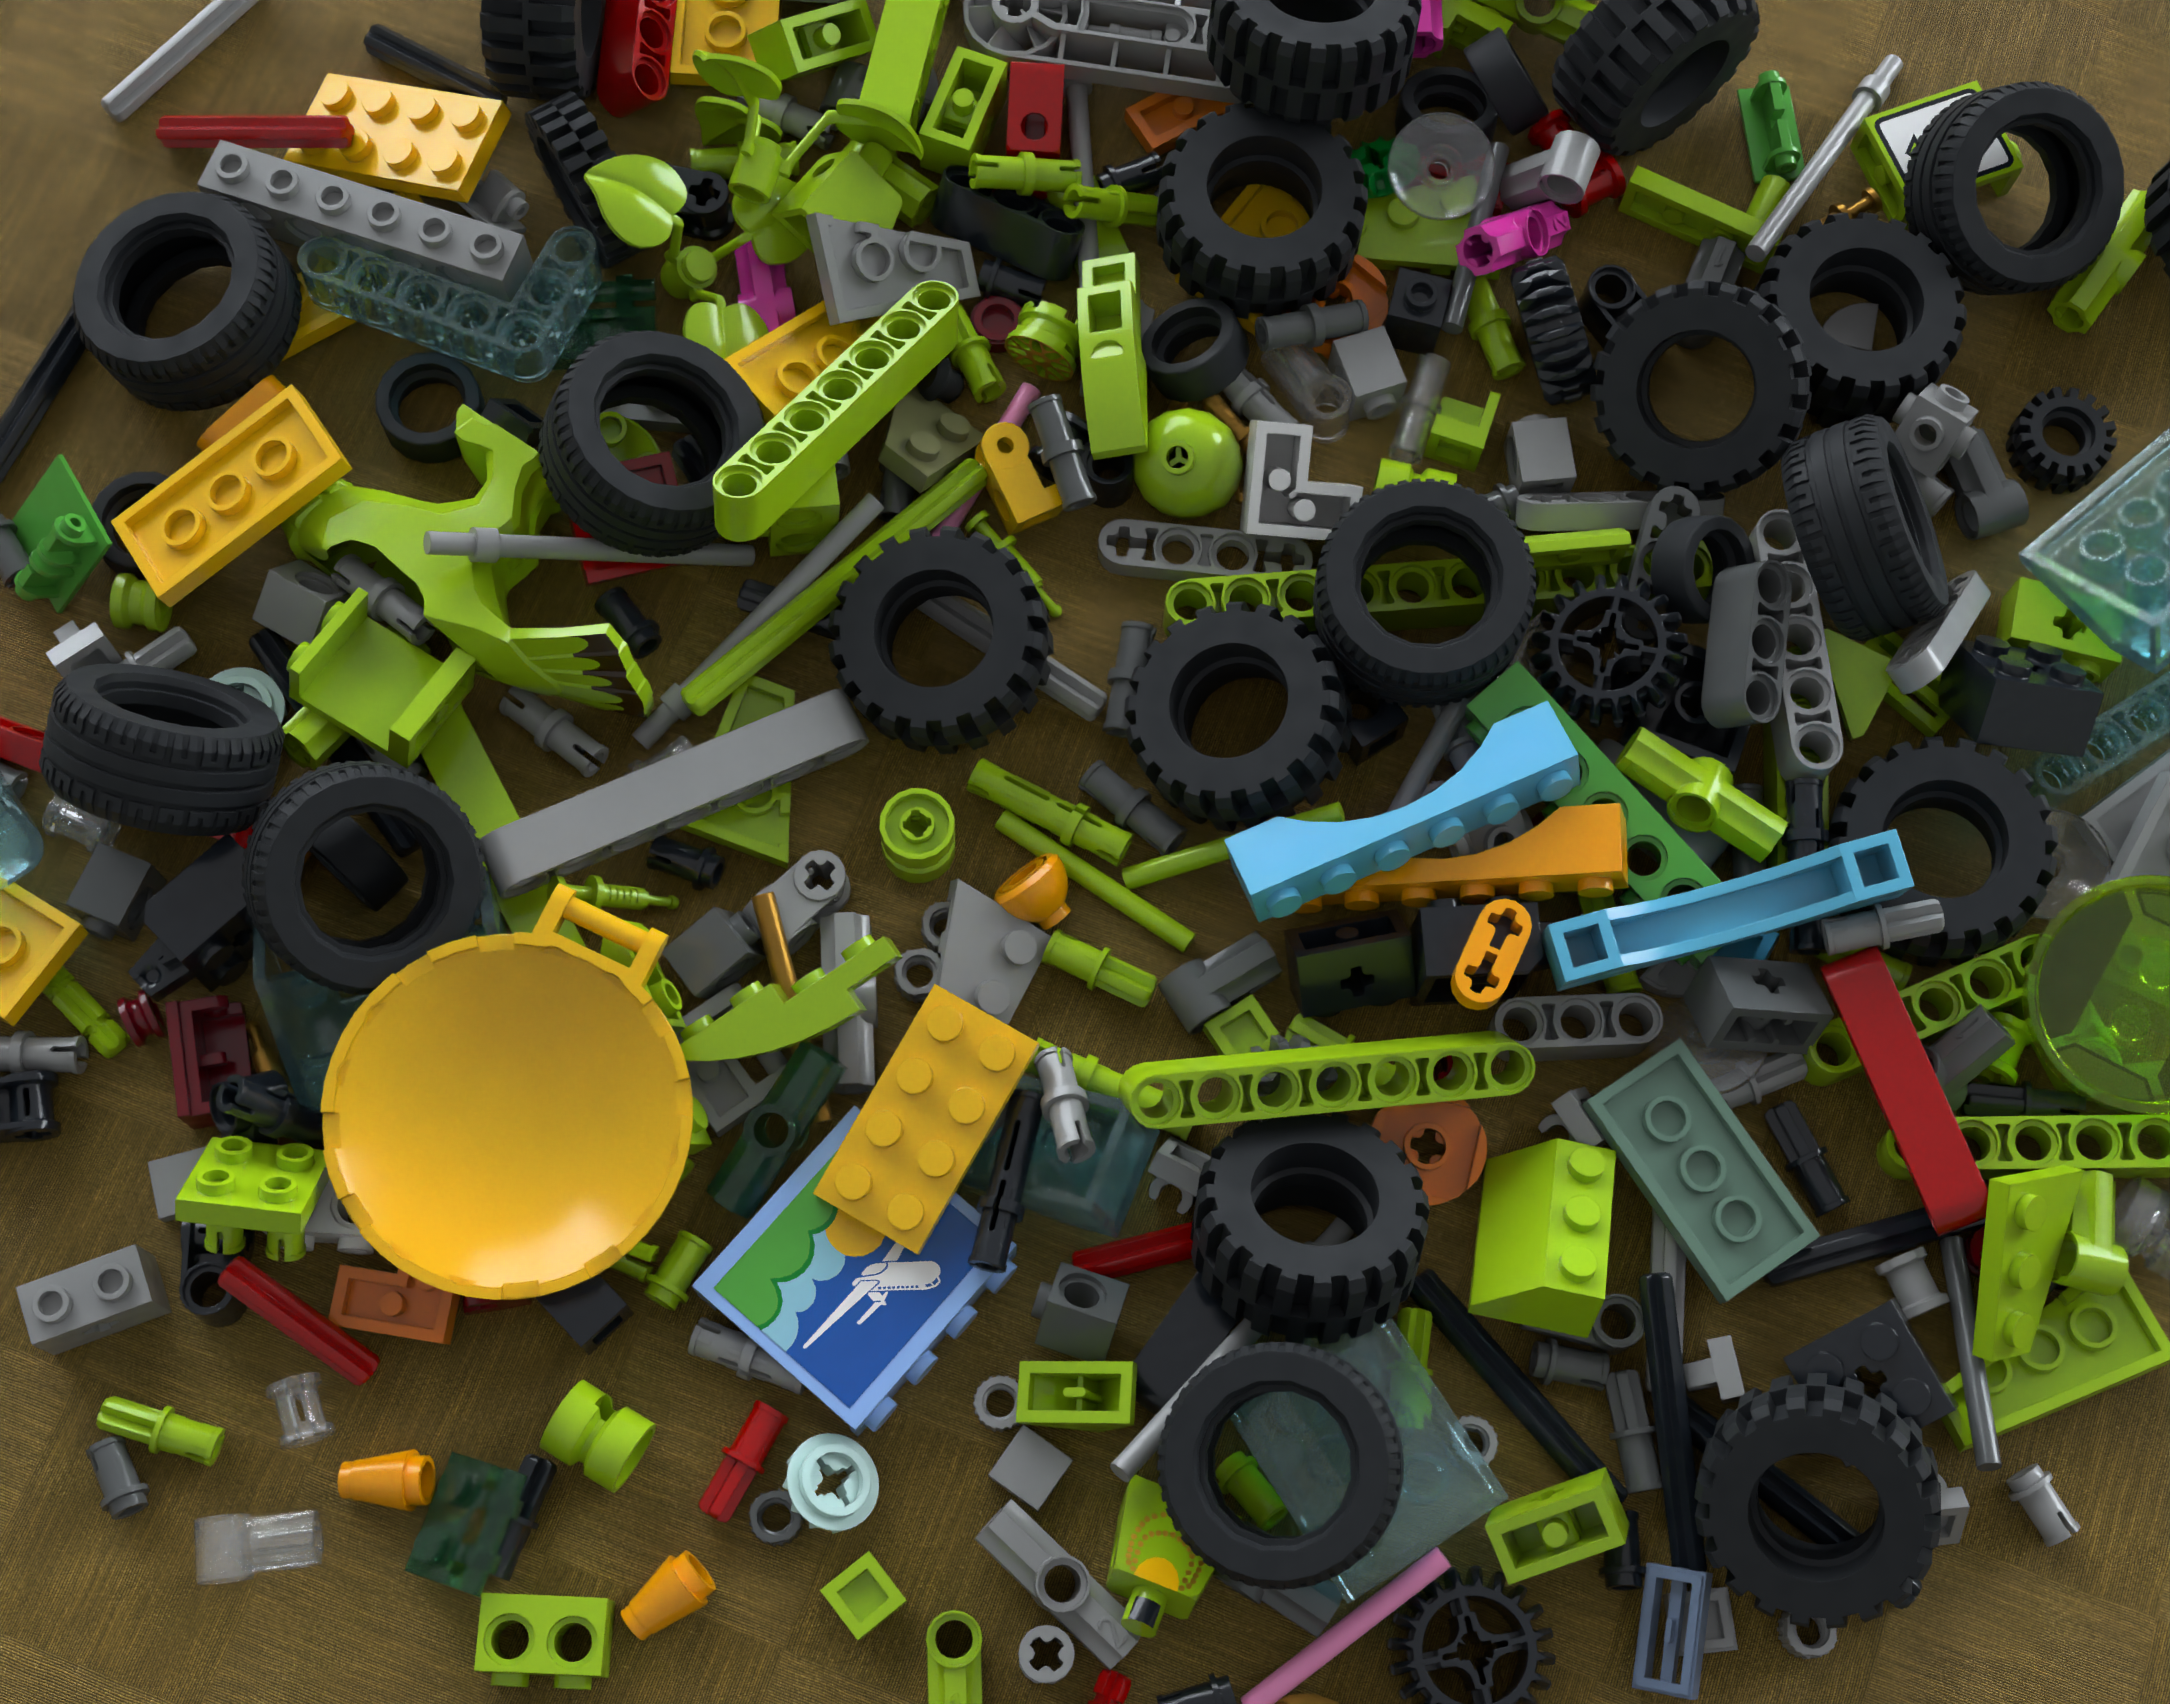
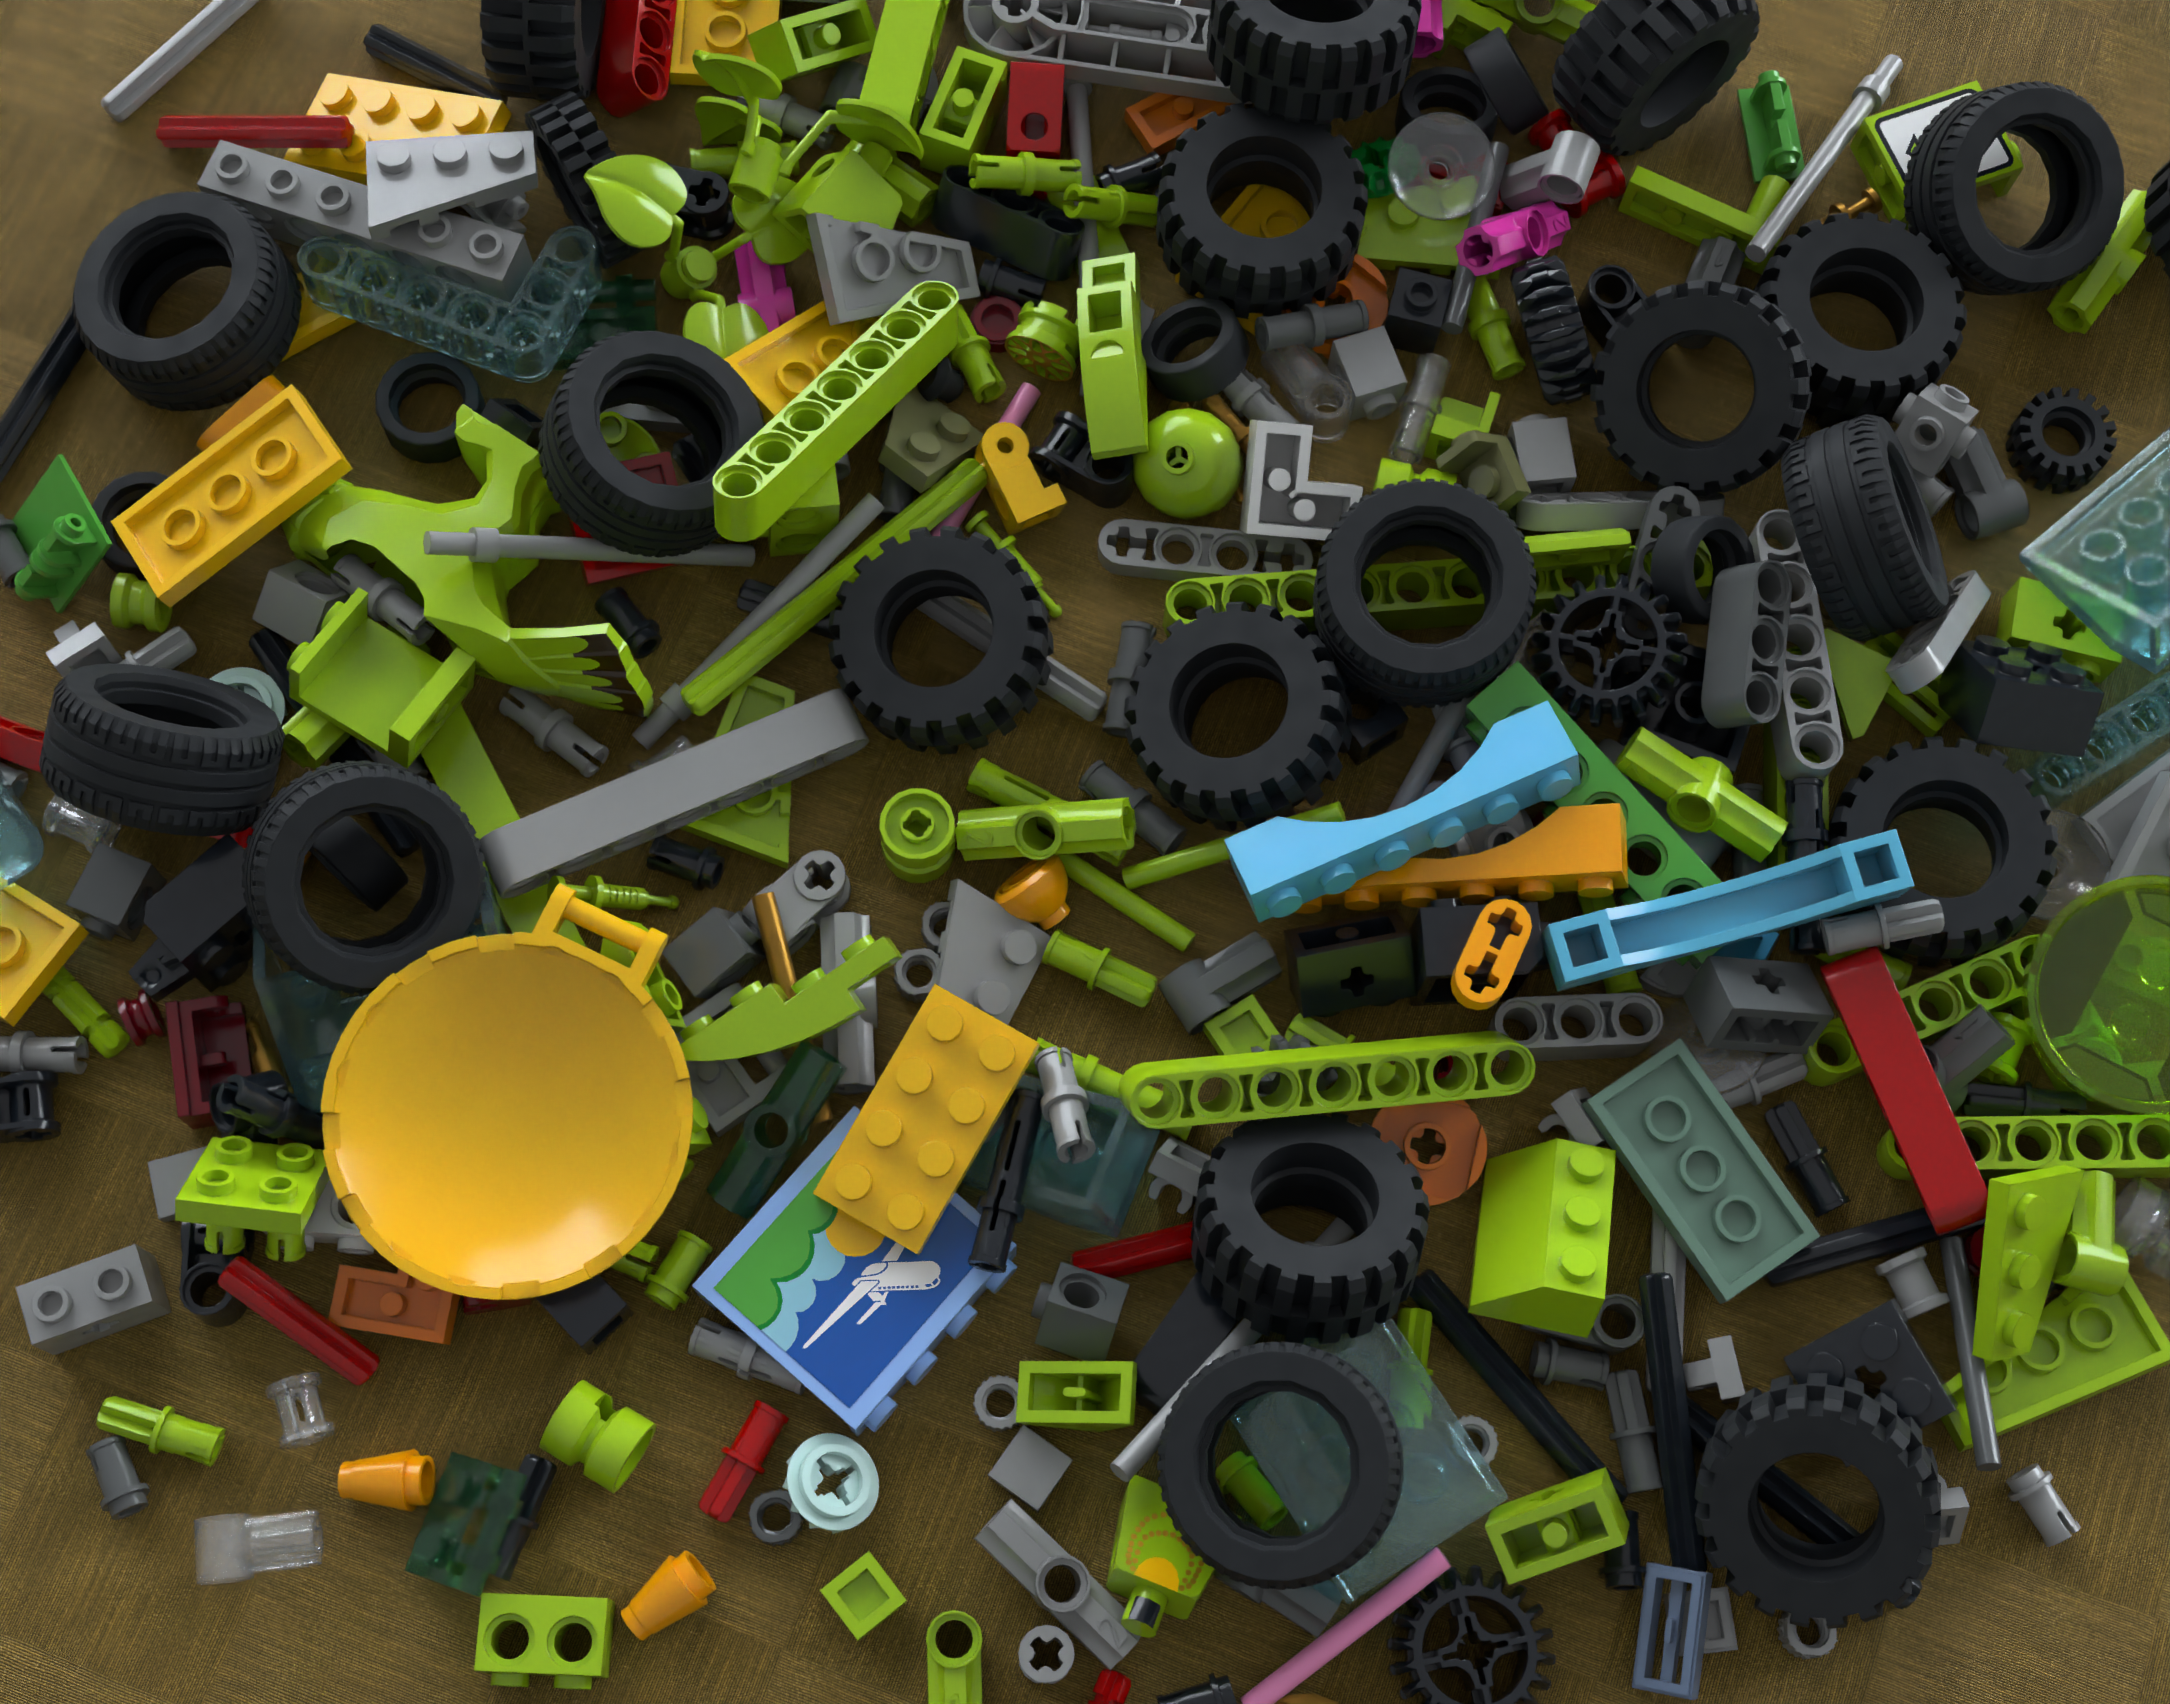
(433, 174): none -> light grey wing
(1062, 452): dark grey pin -> none
(1077, 827): none -> lime piece
(1486, 466): none -> olive bracket
(1854, 325): light grey tile -> none

